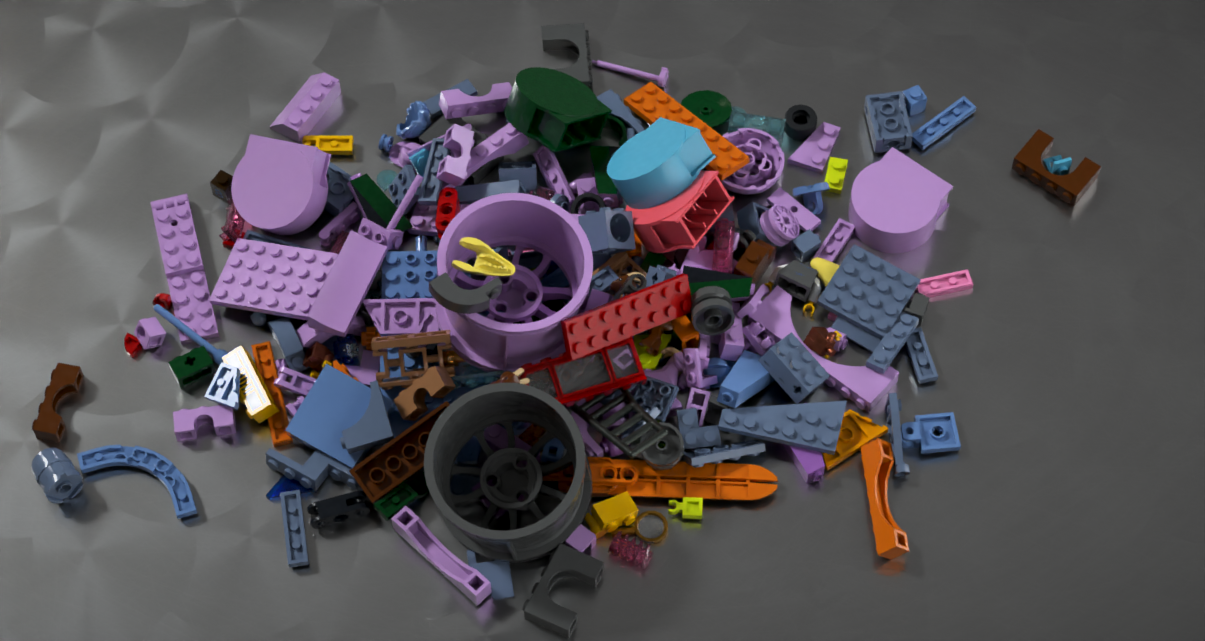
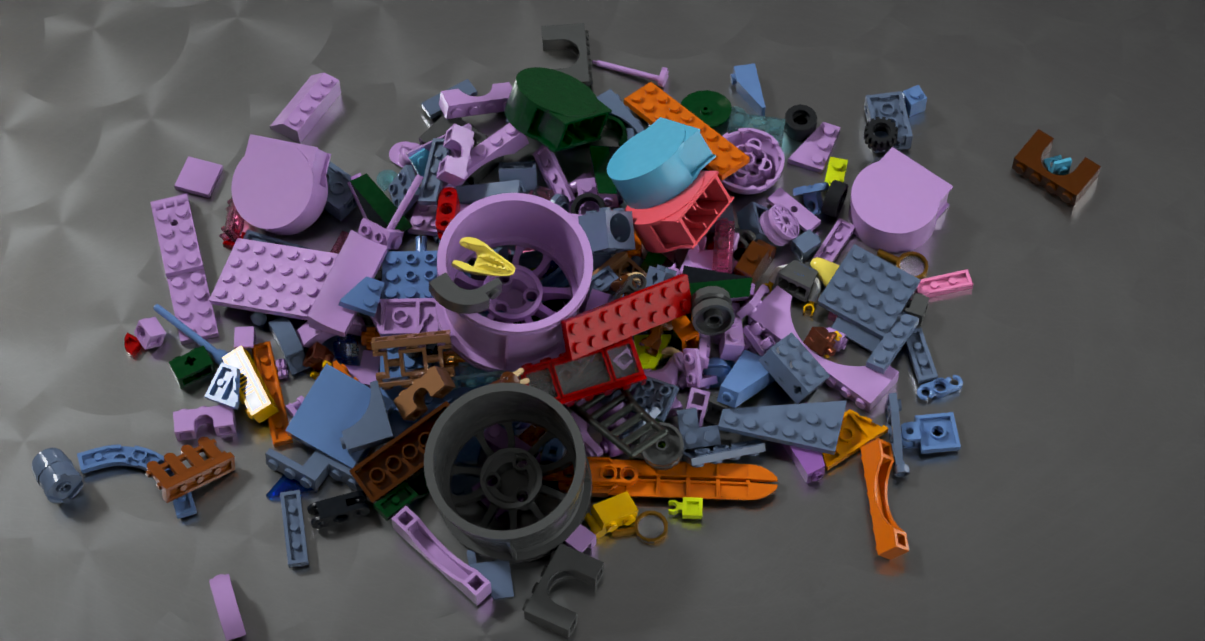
(64, 381): reddish brown arch -> none
(163, 300): red tile -> none
(190, 478): none -> dark orange fence
(198, 177): none -> lavender tile
(221, 185): dark brown brick -> none
(227, 606): none -> lavender arch
(244, 336): none -> lavender panel
(299, 384): lavender plate -> none
(331, 144): yellow plate -> none
(339, 224): lavender plate -> none
(364, 297): none -> medium blue wing
(385, 143): medium blue bush -> none
(416, 121): medium blue hair -> none
(631, 550): clear pink piece -> none
(748, 86): none -> medium blue slope
(835, 198): none -> black tyre
(880, 125): none -> black tyre
(911, 262): none -> piece
(943, 122): medium blue plate -> none
(949, 388): none -> medium blue piece

